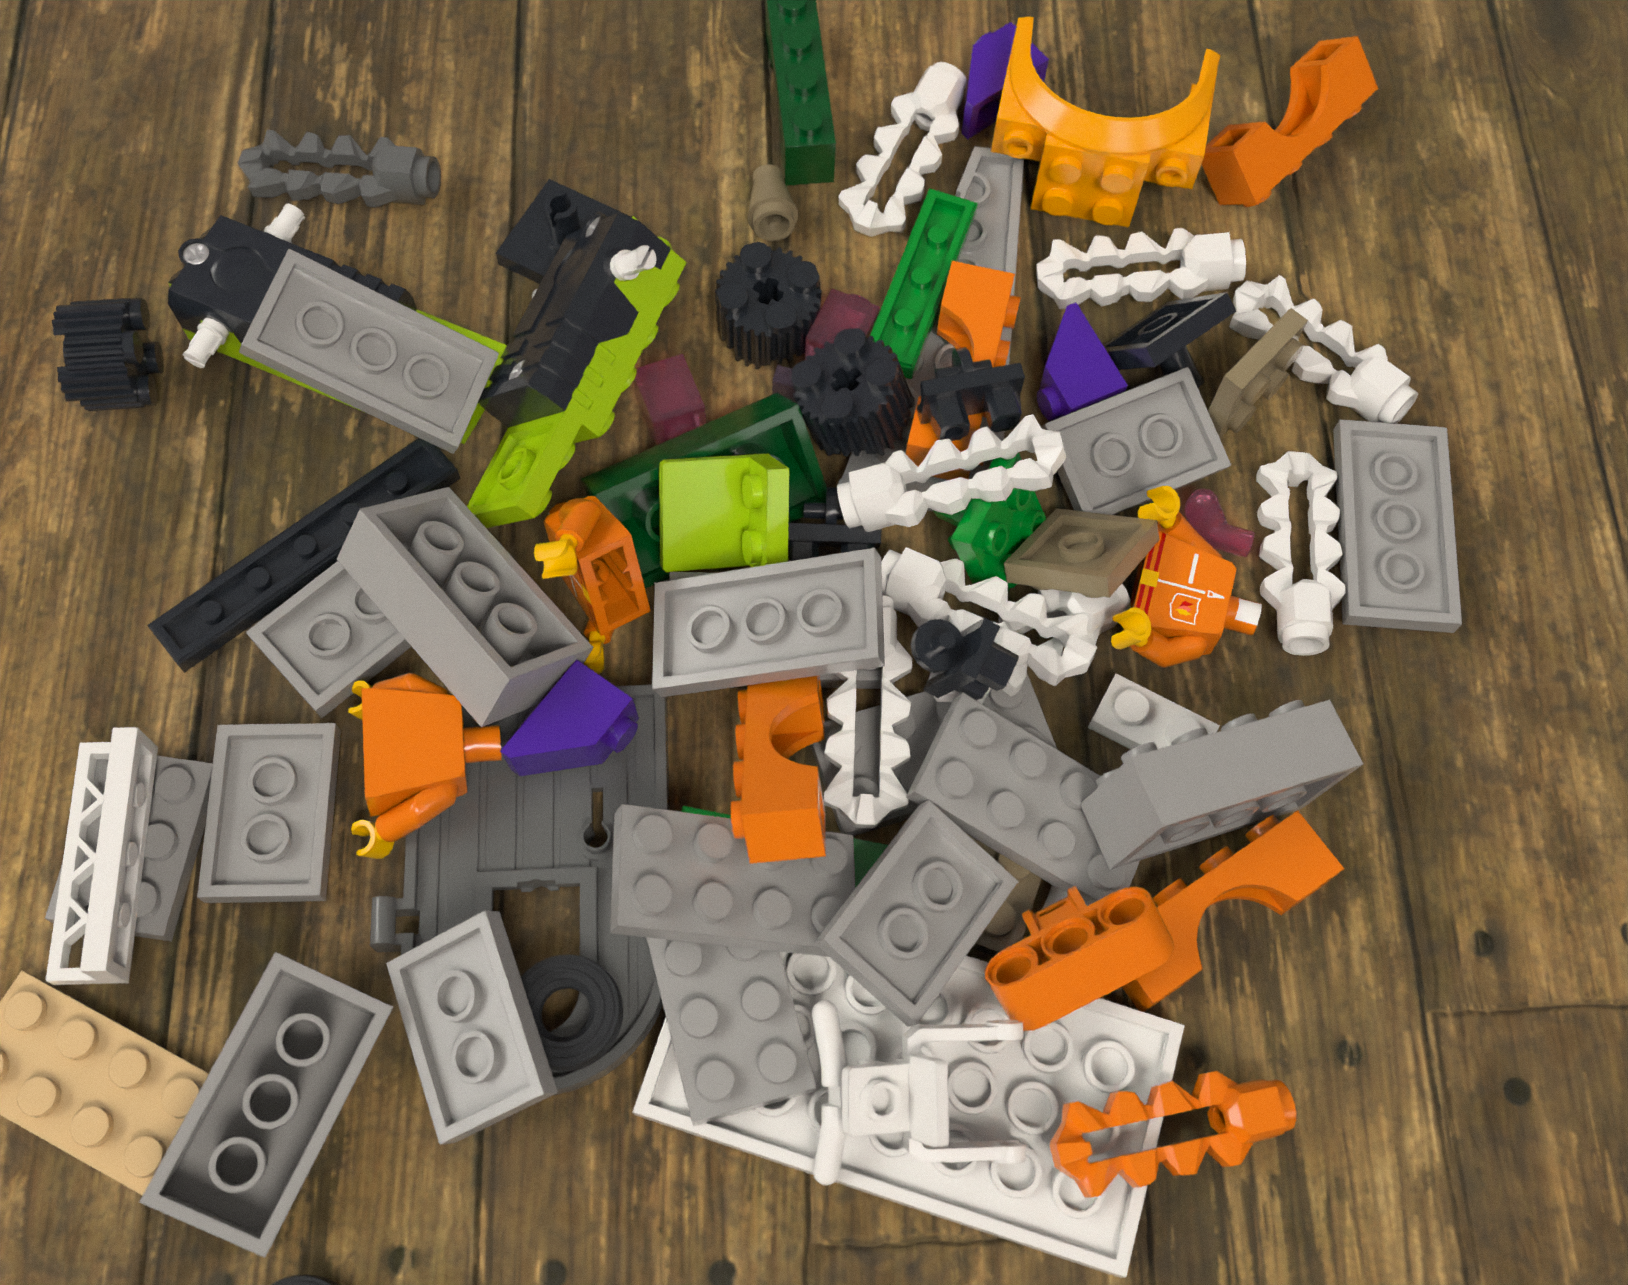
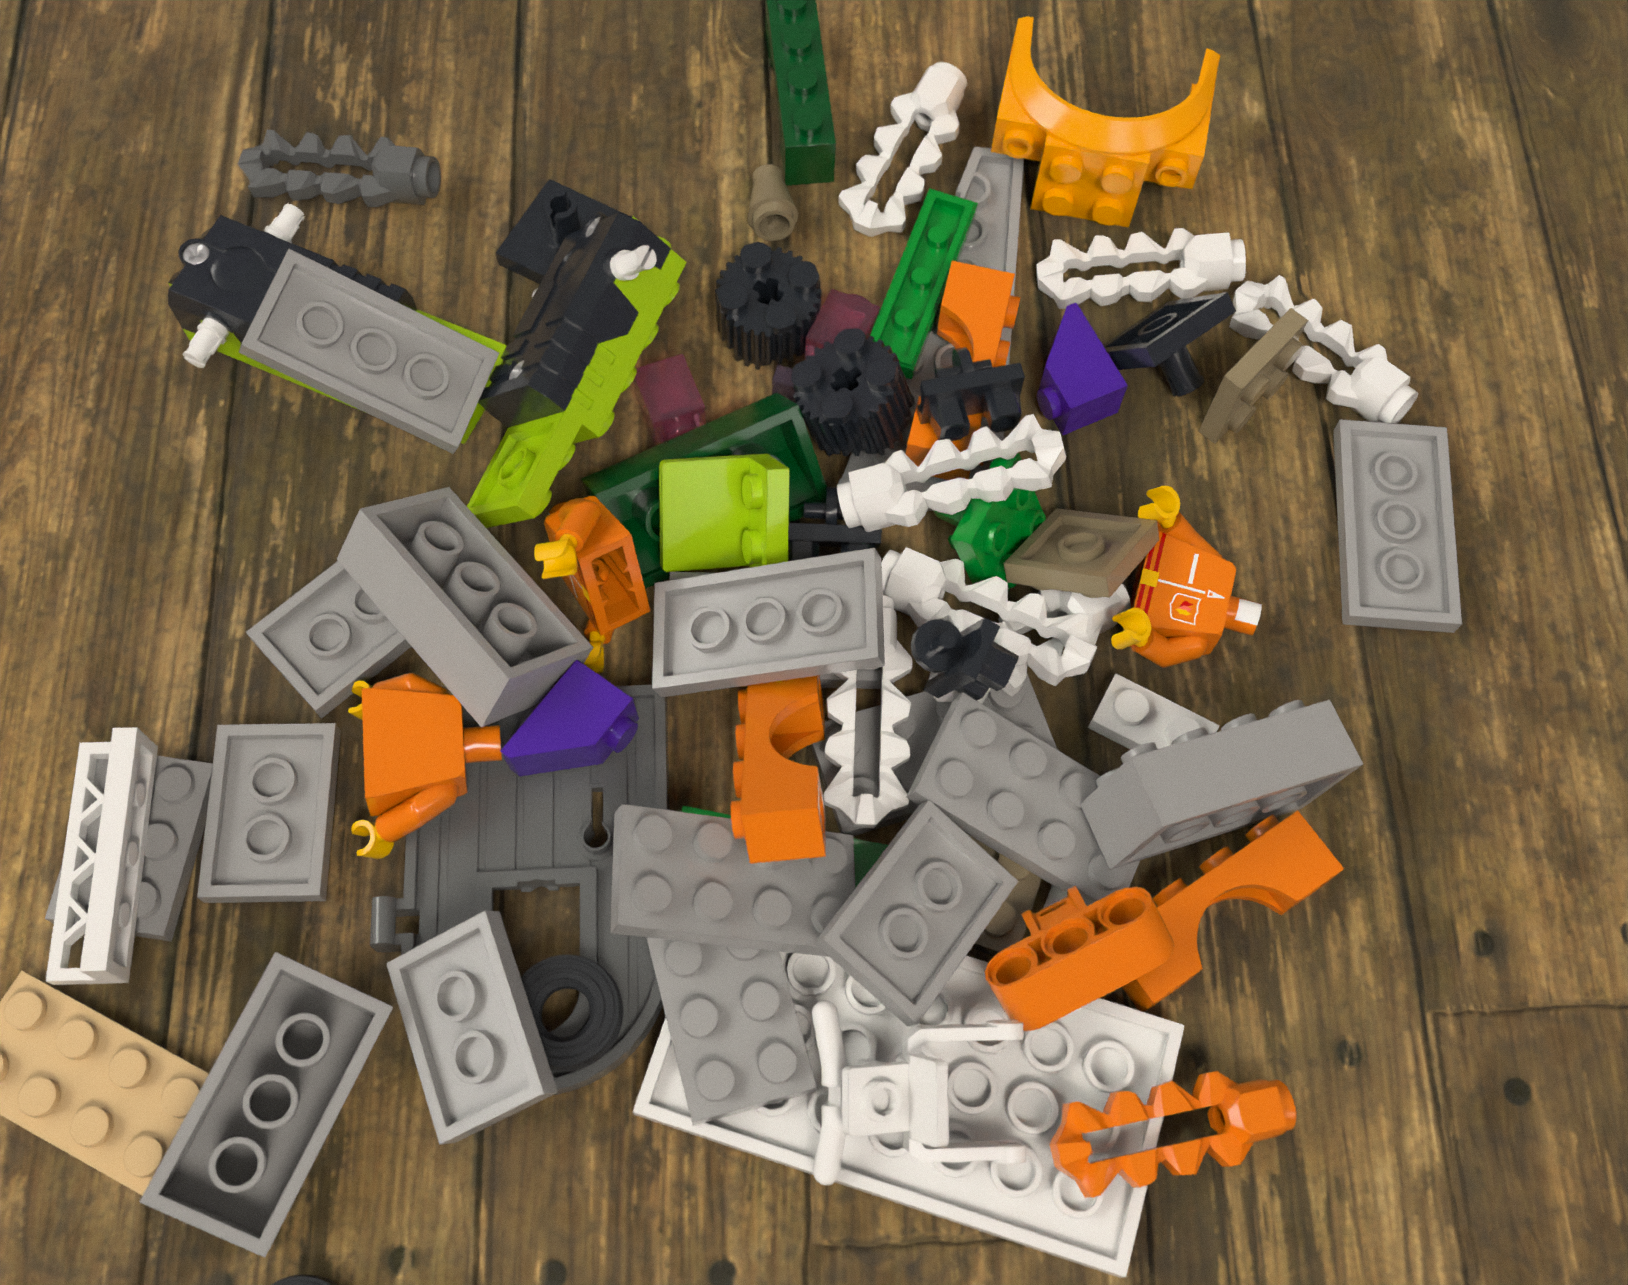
(108, 354): black brick -> none
(293, 557): black tile -> none
(988, 75): dark purple slope -> none
(1137, 444): light grey plate -> none
(1208, 519): clear pink arm -> none
(1306, 606): white sword -> none
(1325, 91): orange arch -> none

